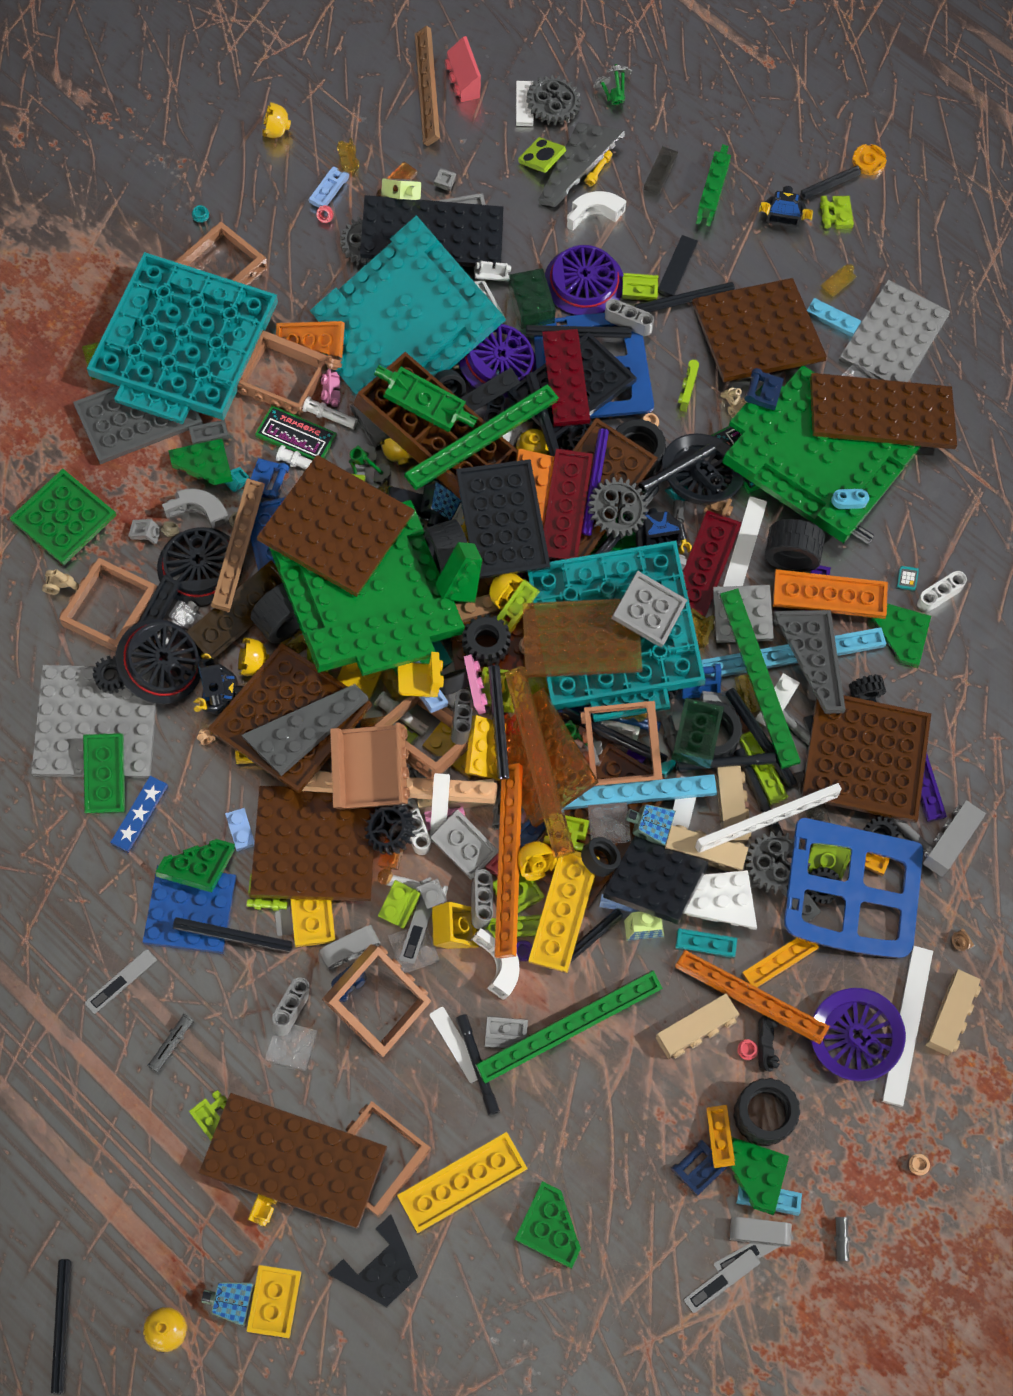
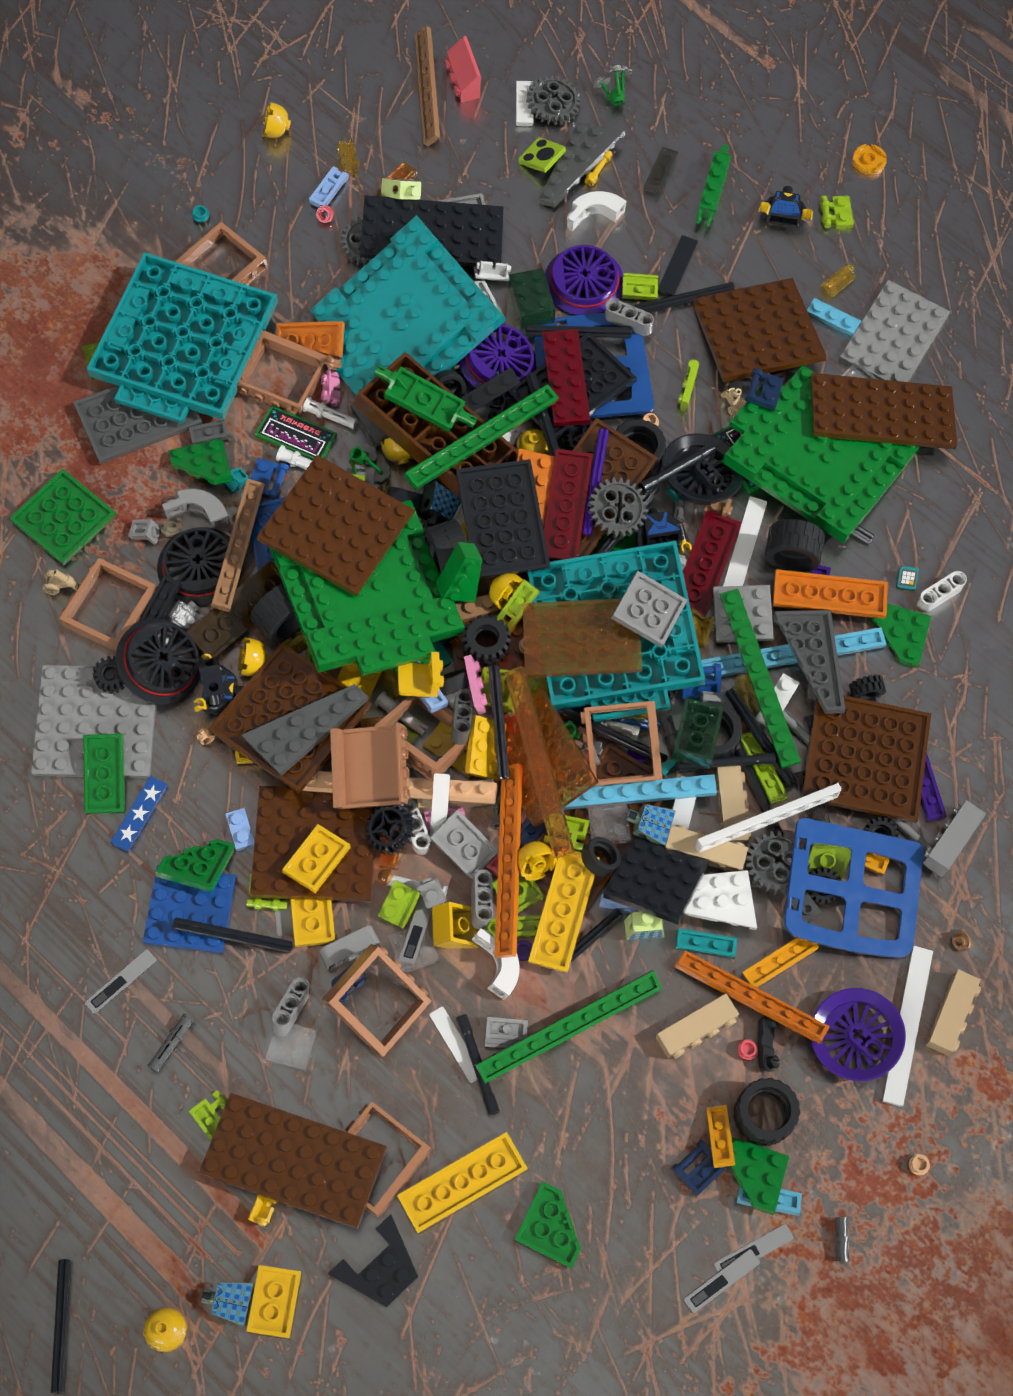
(316, 858): none -> yellow plate
(445, 179): light grey plate -> none
(760, 1231): light grey beam -> none
(830, 182): black axle -> none
(851, 498): medium azure plate -> none

